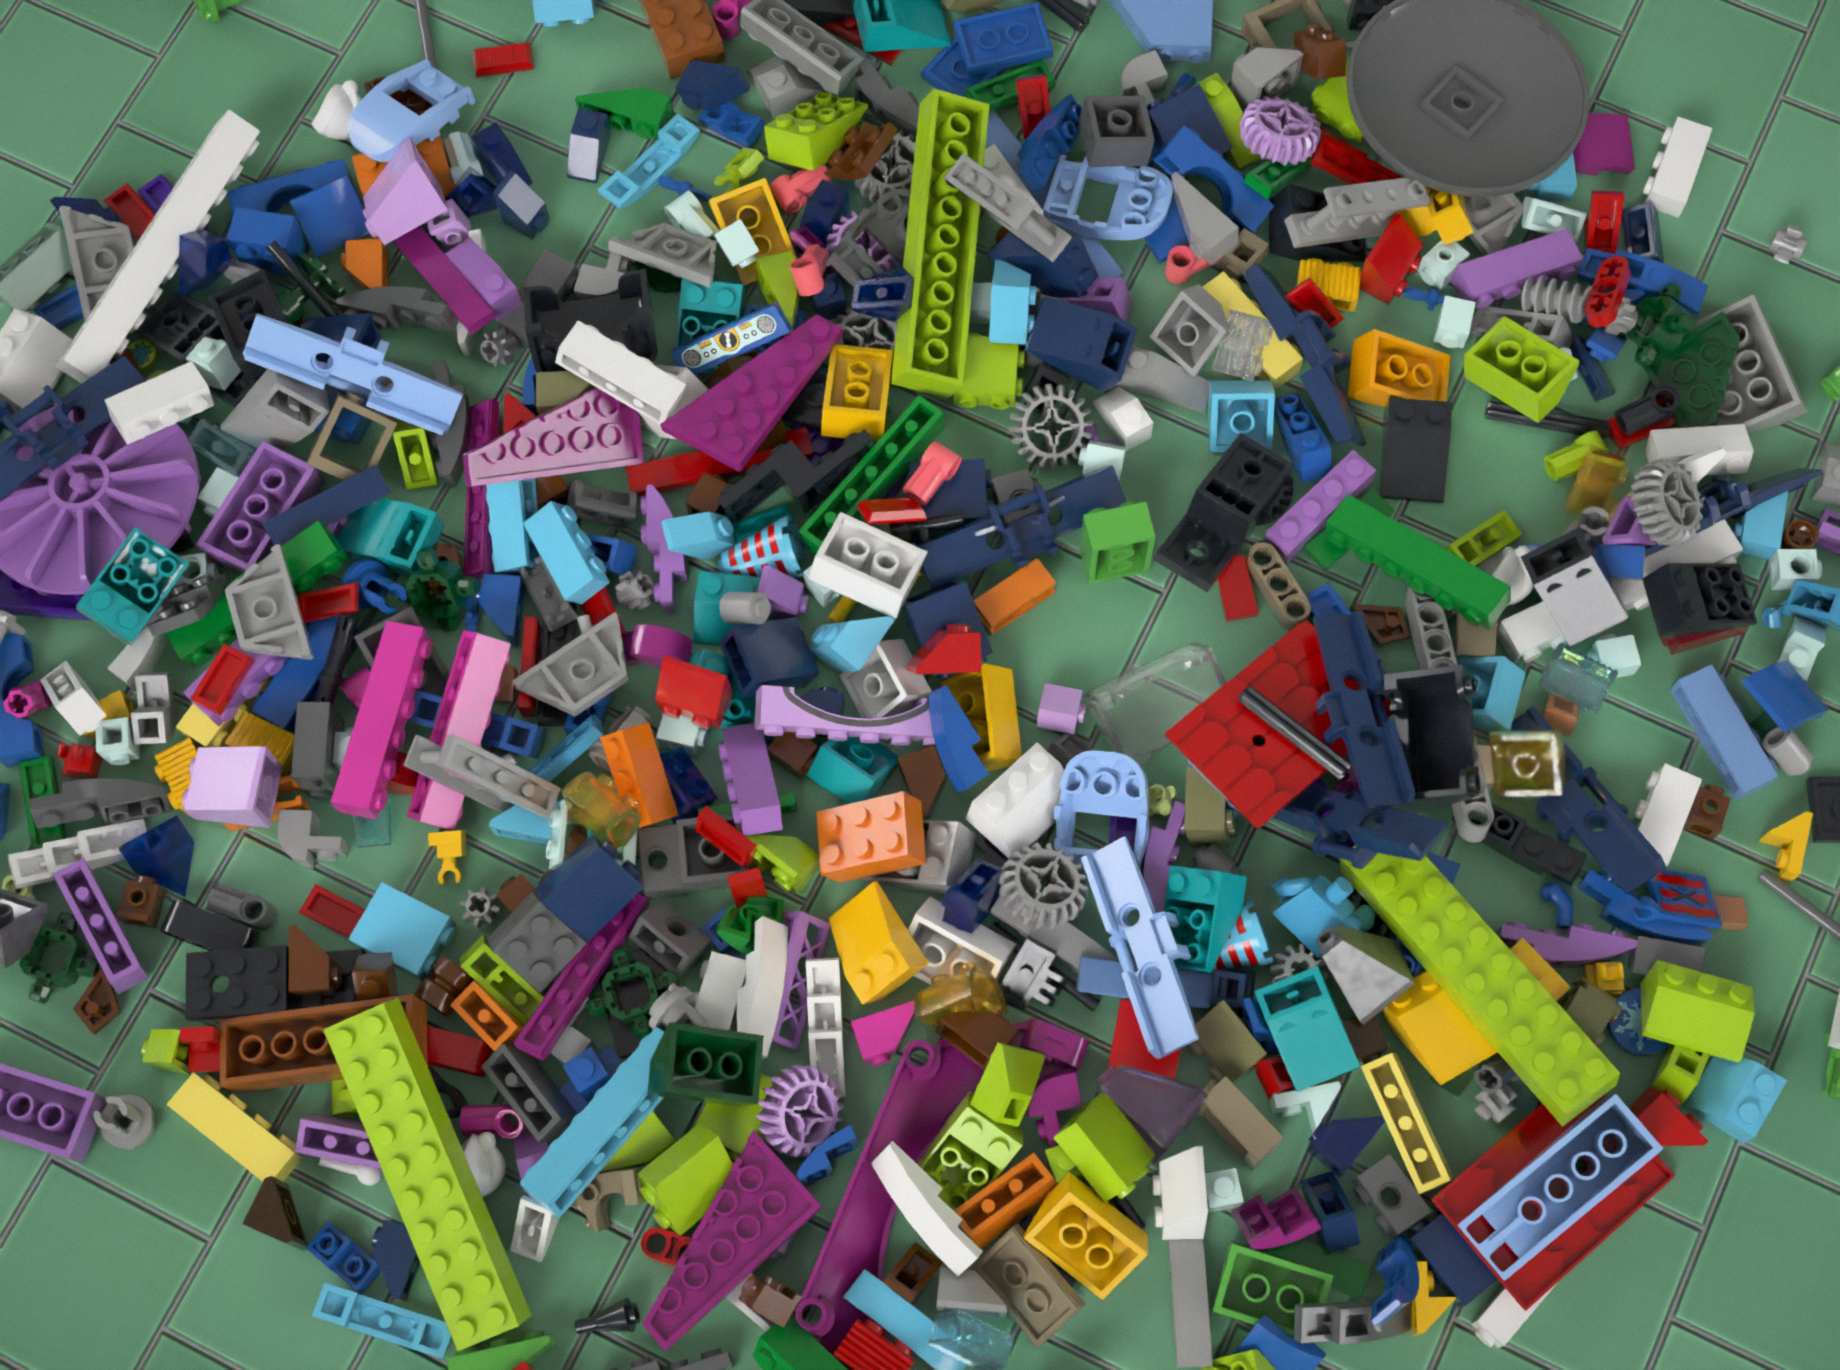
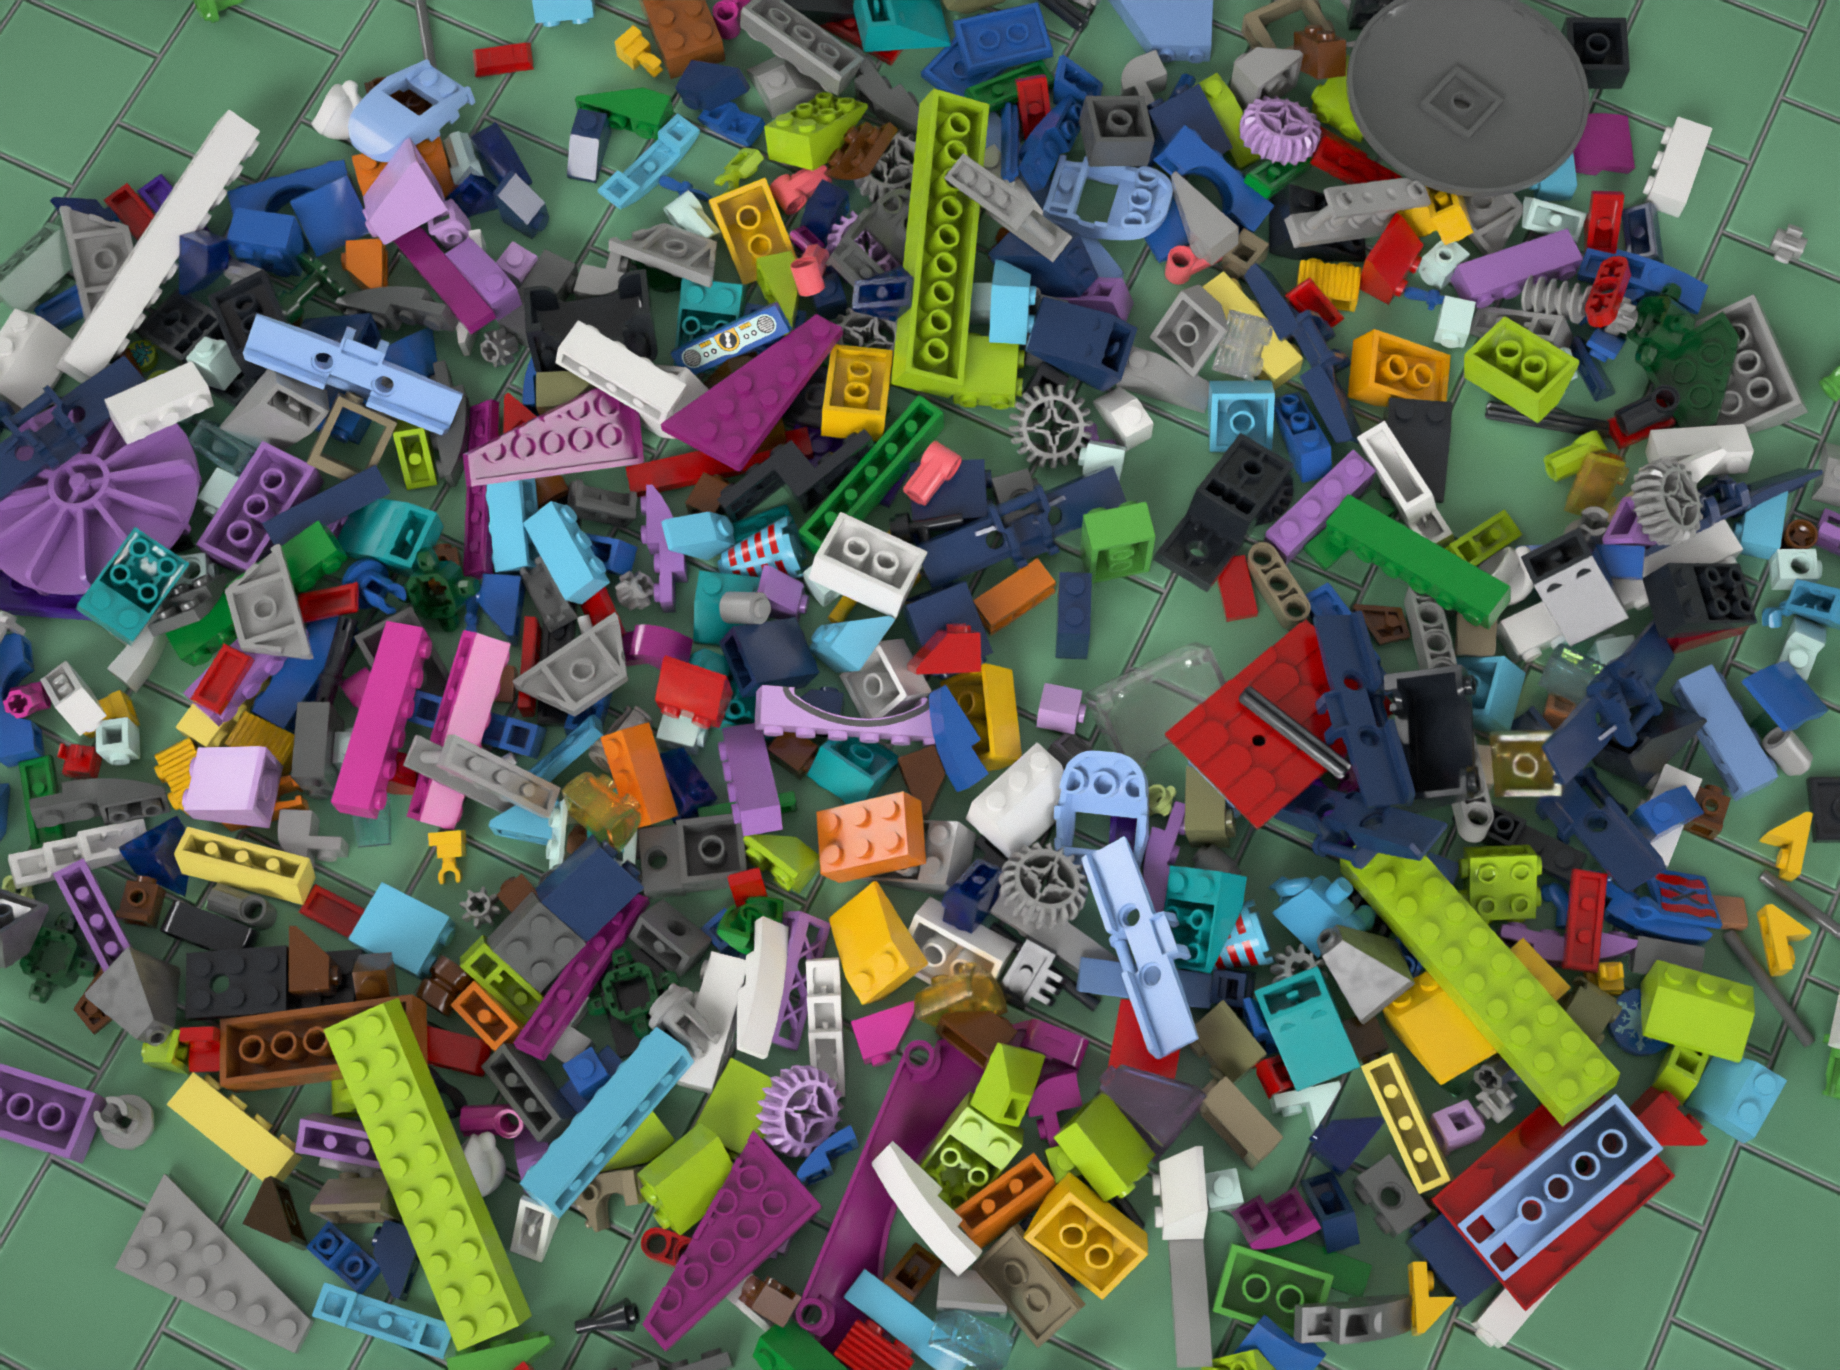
(139, 995): none -> flat silver slope
(156, 712): light grey brick -> none
(199, 1263): none -> light grey wing
(245, 865): none -> light yellow brick
(301, 279): black bar -> none
(356, 1200): none -> dark tan slope
(414, 352): none -> blue slope
(517, 263): none -> lavender brick
(636, 50): none -> yellow piece
(707, 1065): dark green slope -> none
(725, 837): red tile -> none
(737, 244): light aqua brick -> none
(891, 511): red tile -> none
(1009, 142): none -> blue axle
(1073, 615): none -> dark blue brick
(1074, 80): none -> blue slope
(1399, 1268): blue slope -> none
(1404, 485): none -> white slope
(1458, 1116): none -> lavender brick
(1501, 881): none -> lime brick
(1584, 921): none -> red tile
(1601, 49): none -> black brick
(1620, 684): none -> dark blue piece
(1655, 744): none -> black slope
(1666, 813): none -> blue slope
(1769, 988): none -> dark grey bar
(1776, 932): none -> yellow slope

